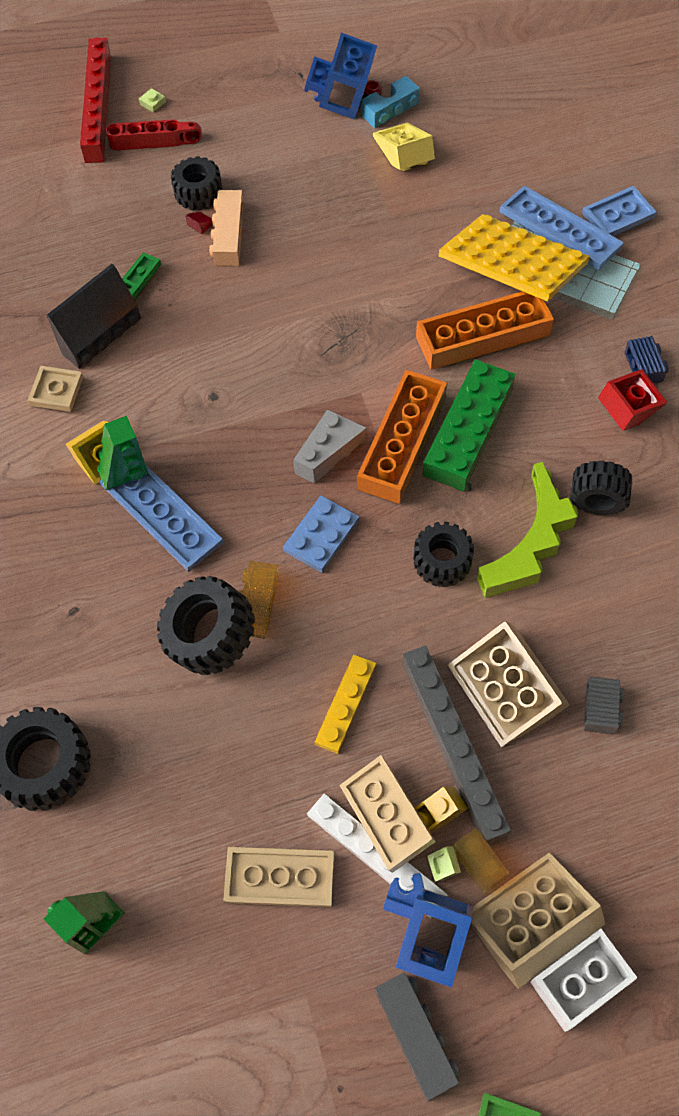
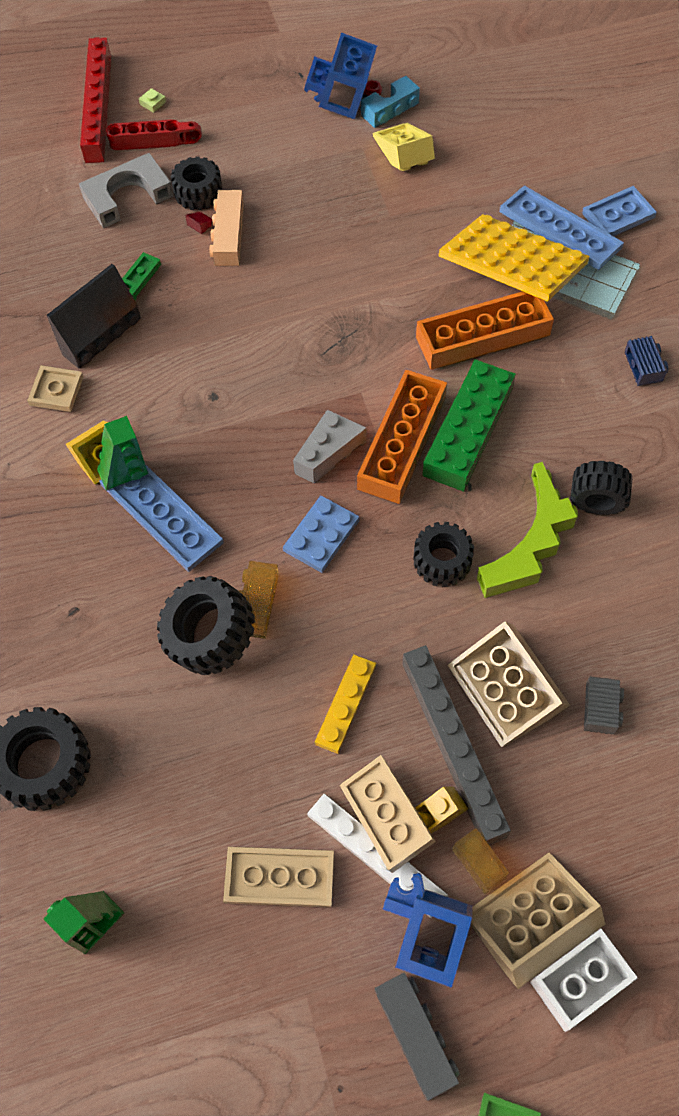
(139, 172): none -> light grey arch
(444, 863): yellowish green plate -> none
(631, 399): red slope -> none

